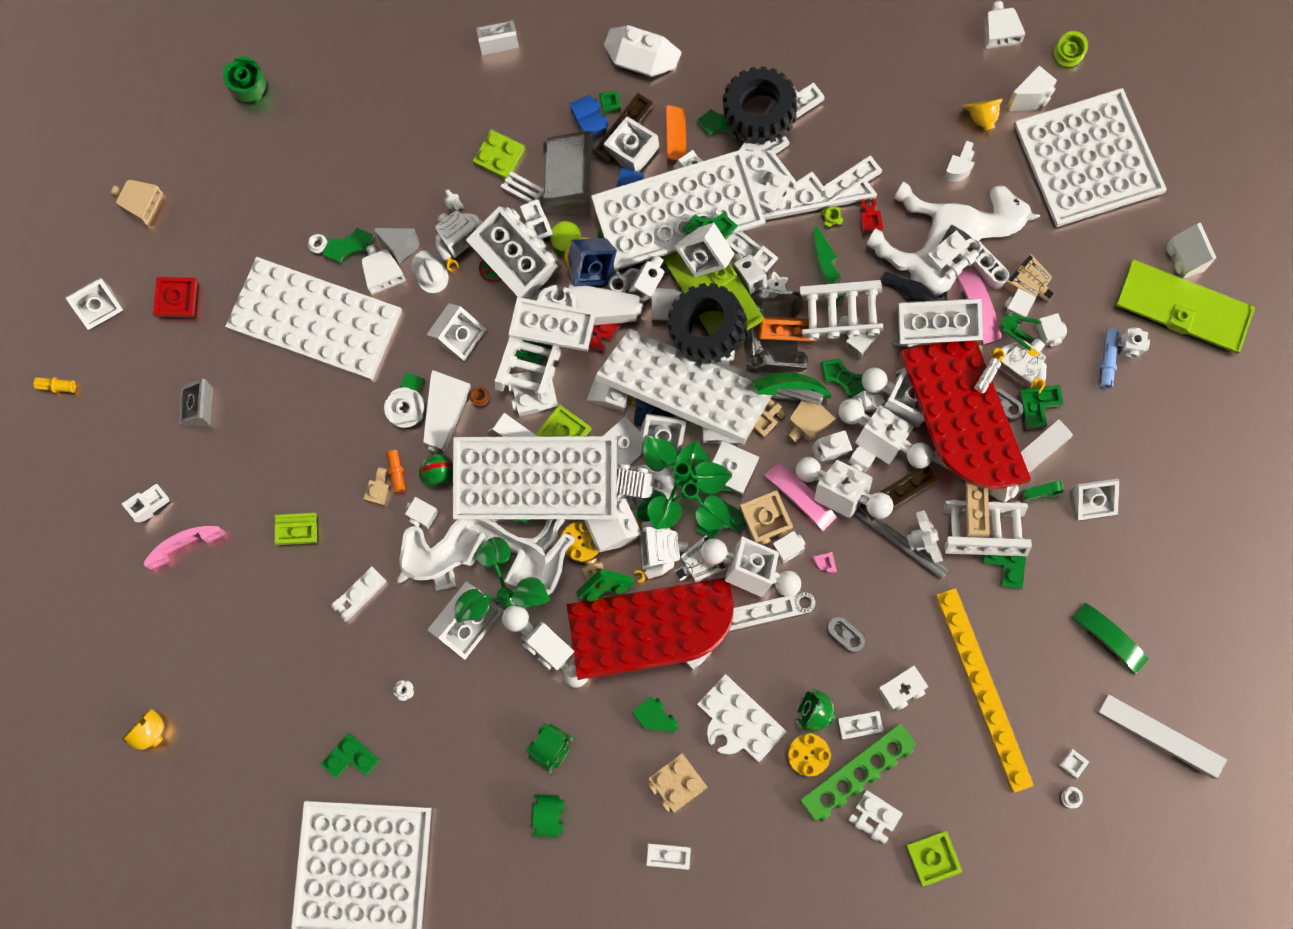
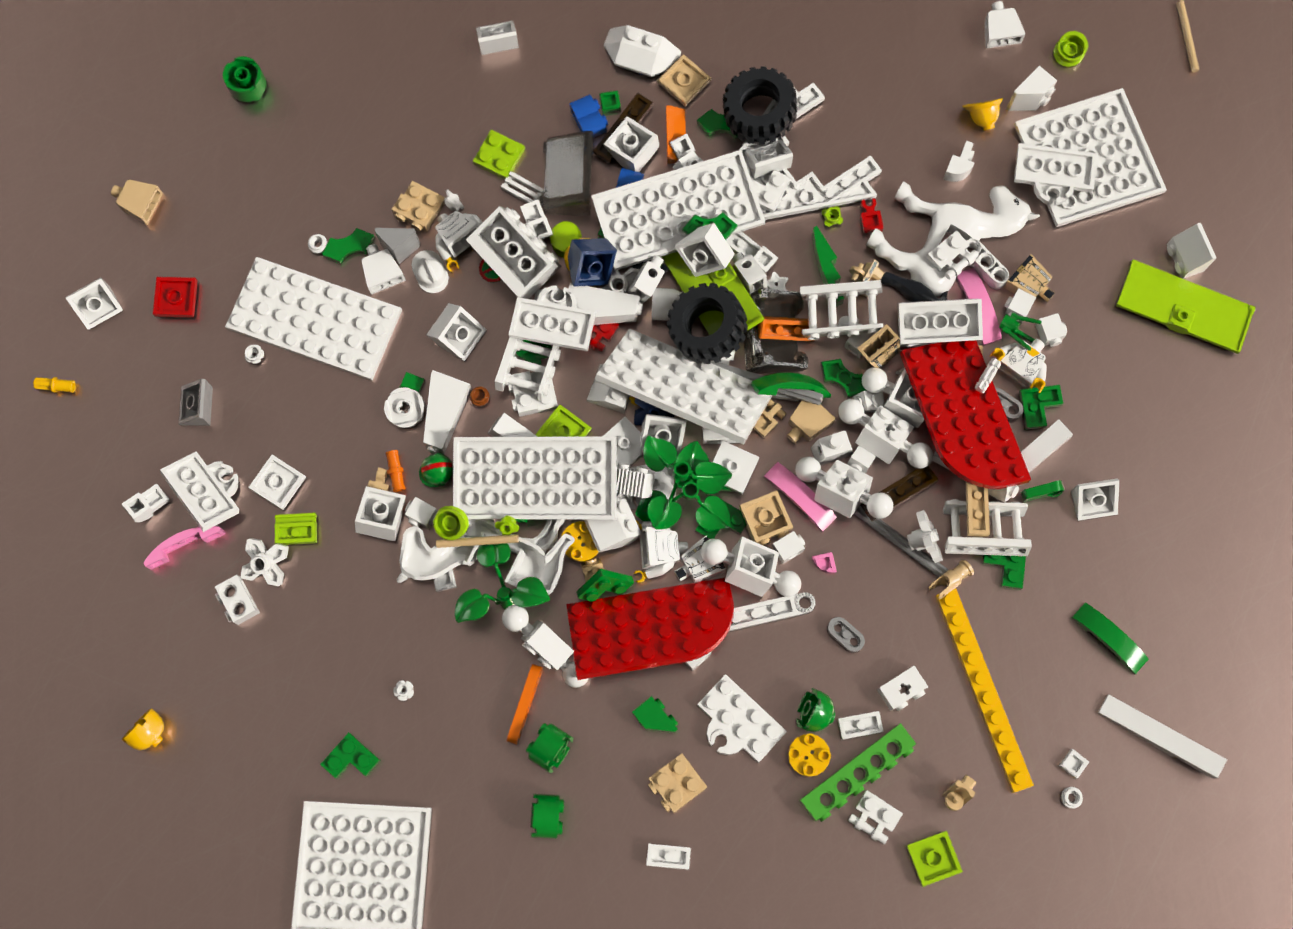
(203, 489): none -> white plate
(240, 597): none -> white brick
(249, 354): none -> white plate
(269, 569): none -> white plant
(277, 482): none -> white plate
(359, 593): white plate -> none
(380, 513): none -> white slope
(418, 207): none -> tan plate
(450, 522): none -> lime piece
(465, 635): white slope -> none
(477, 541): none -> tan bar
(507, 521): none -> lime plate
(524, 704): none -> orange beam
(682, 146): none -> white slope
(684, 80): none -> tan plate
(768, 158): none -> white slope
(866, 272): none -> tan hips
(881, 347): none -> tan torso
(953, 578): none -> tan piece
(959, 793): none -> tan hips
(1055, 171): none -> white plate
(1108, 366): light blue pin -> none
(1134, 343): white brick -> none
(1187, 36): none -> tan bar

